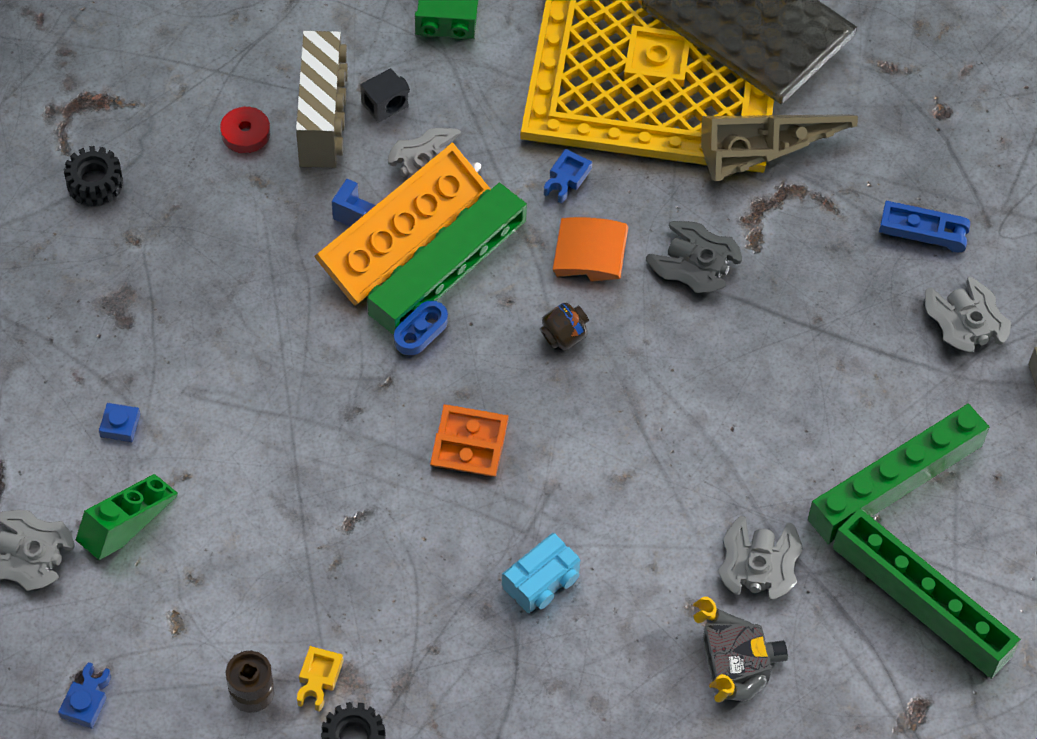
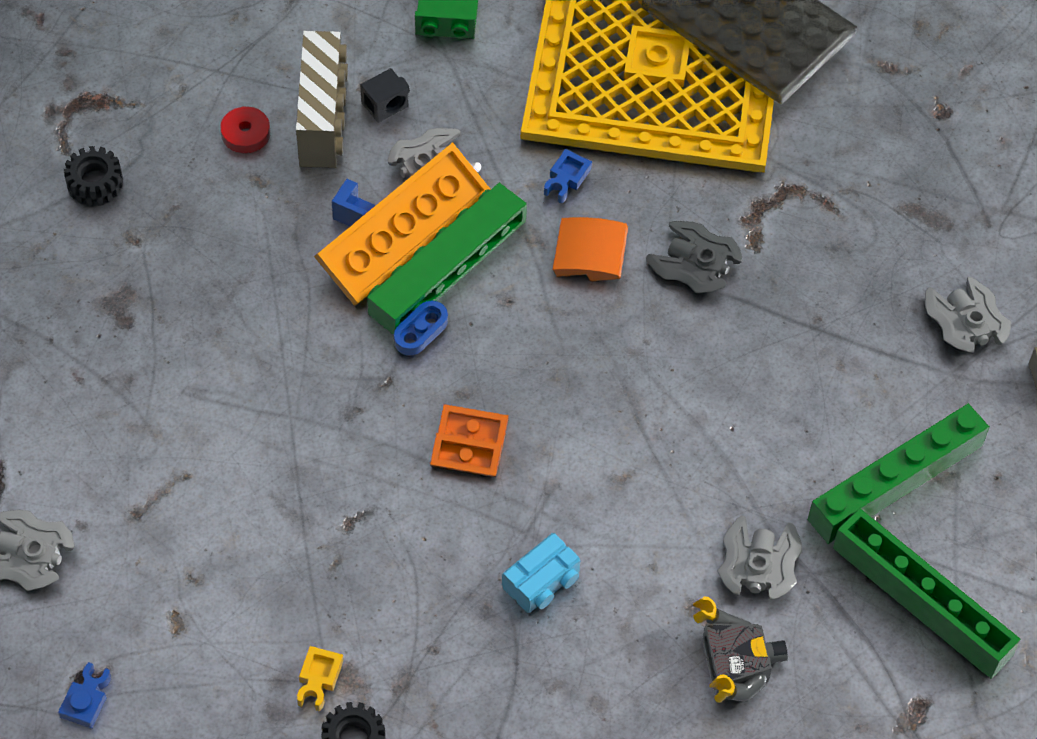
(119, 422): blue plate -> none
(122, 516): green slope -> none
(250, 681): dark brown wheel -> none
(564, 326): dark brown head -> none
(740, 142): dark tan wedge -> none
(925, 225): blue plate -> none

